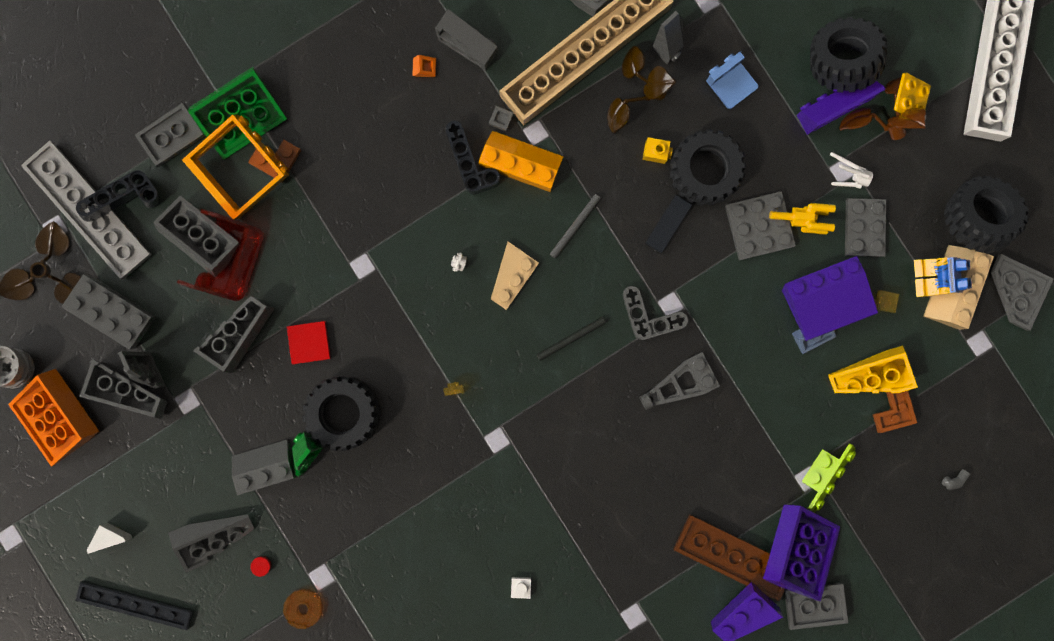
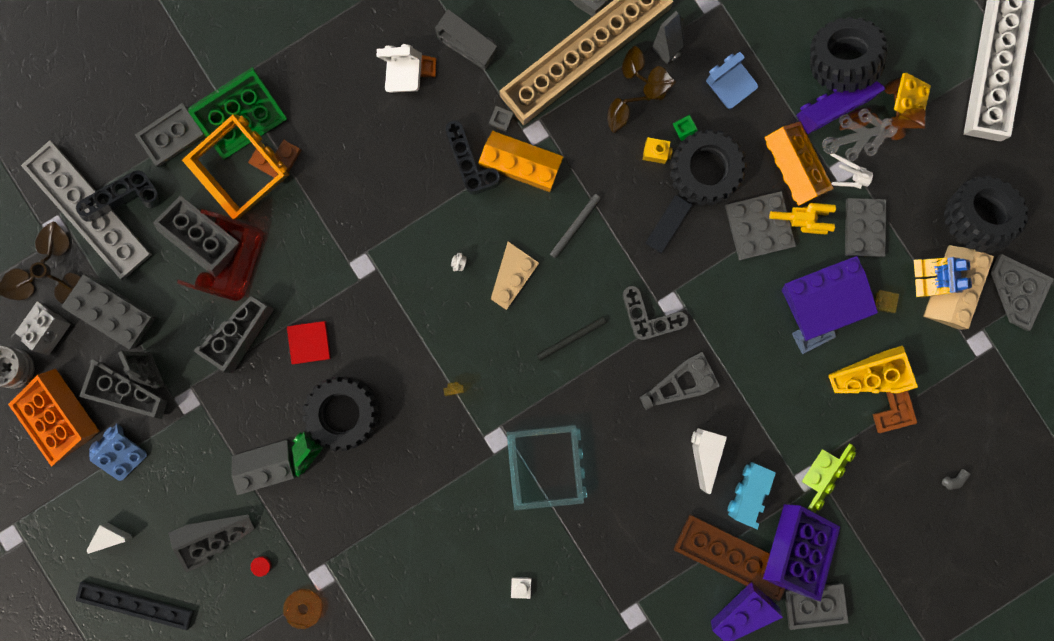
(42, 329): none -> light grey brick
(116, 453): none -> medium blue bracket
(402, 68): none -> white bracket
(577, 456): none -> clear light blue window
(685, 127): none -> green plate
(707, 454): none -> white slope
(751, 494): none -> medium azure wedge
(798, 163): none -> light orange slope
(862, 136): none -> clear plant

